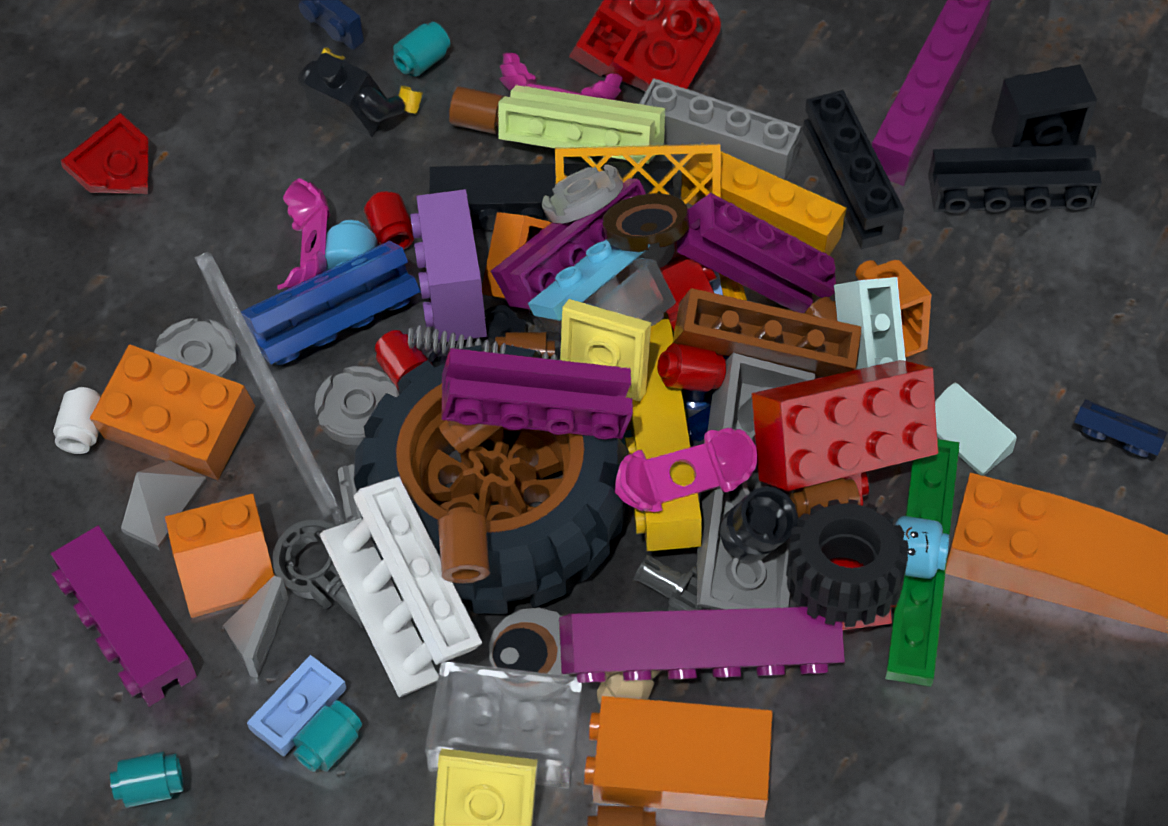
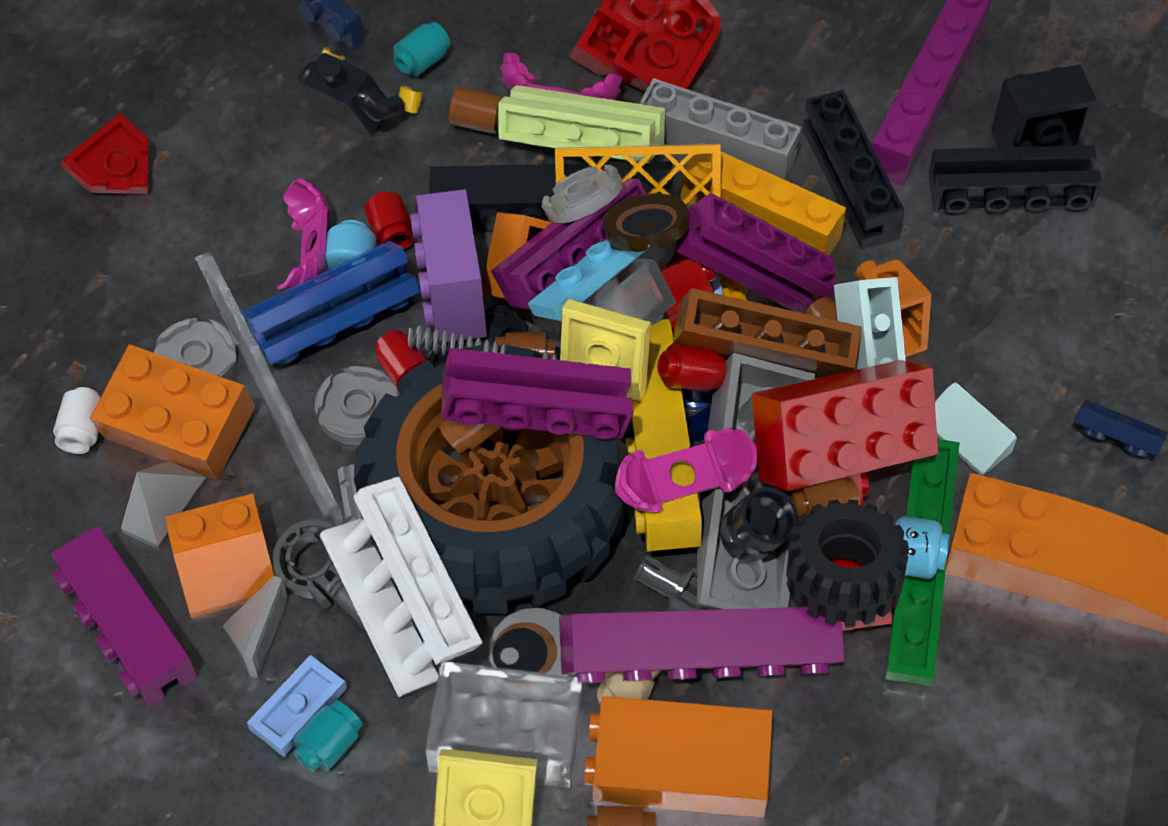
(147, 779): teal brick -> none
(463, 546): dark orange brick -> none

